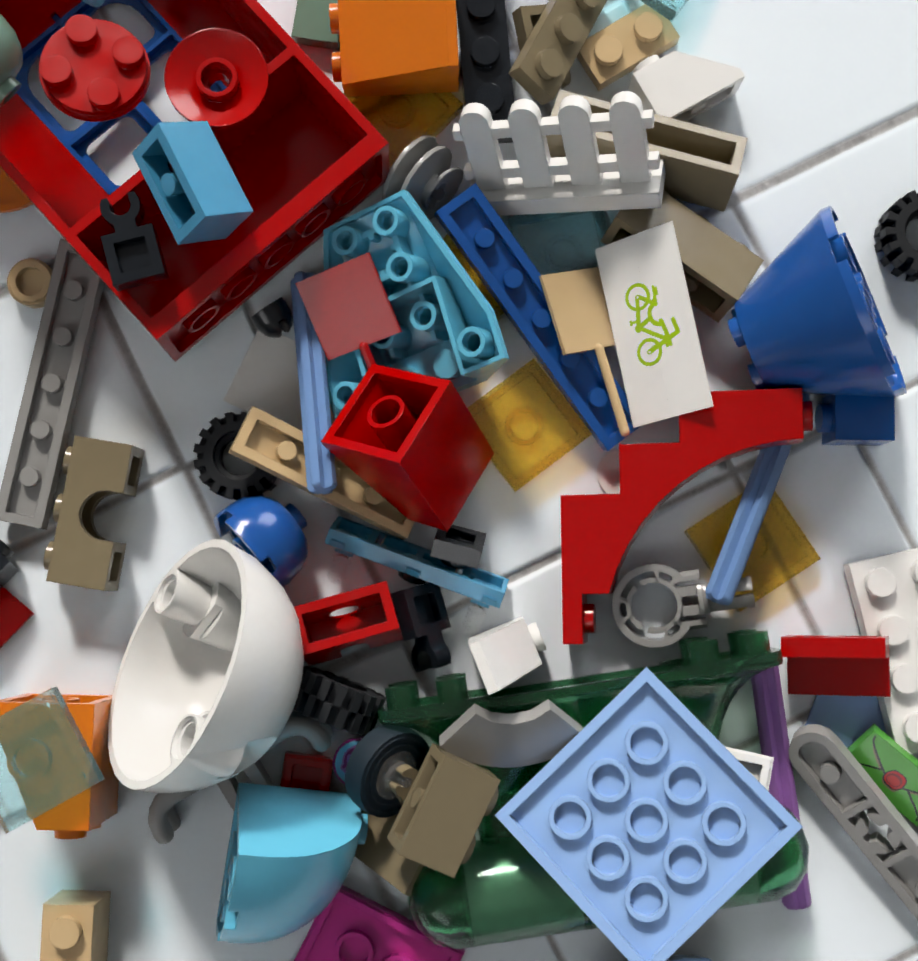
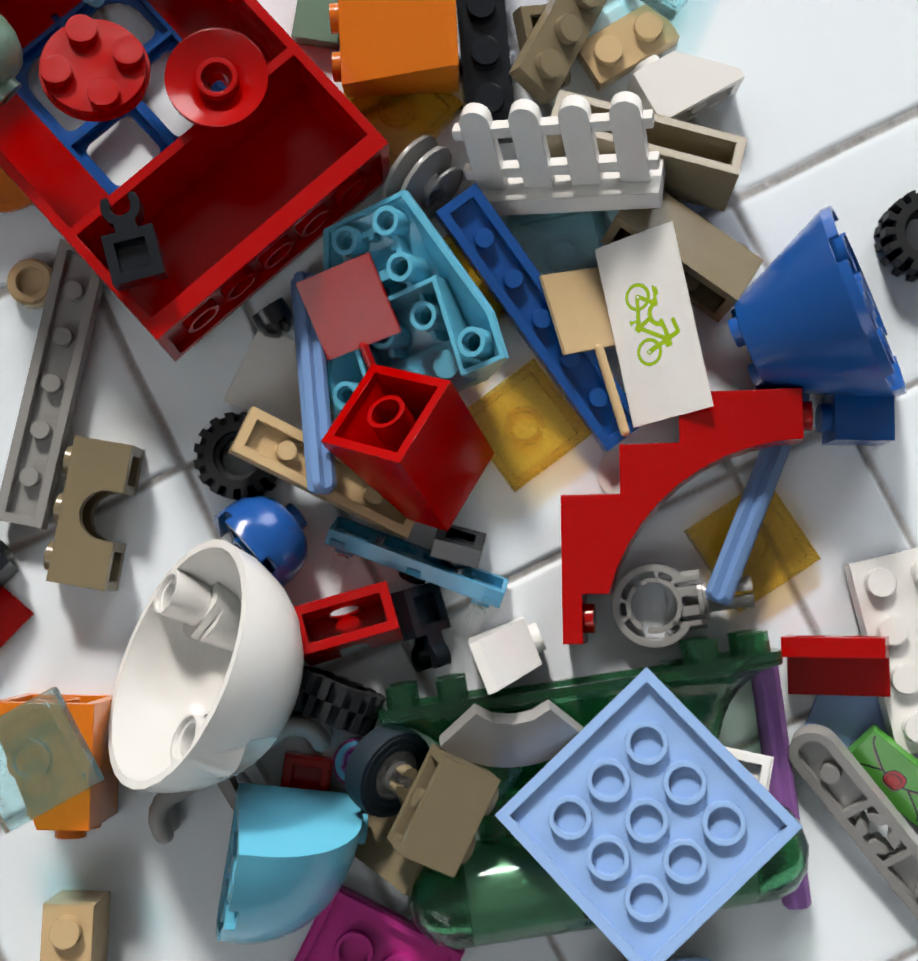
(192, 181): dark azure brick -> none

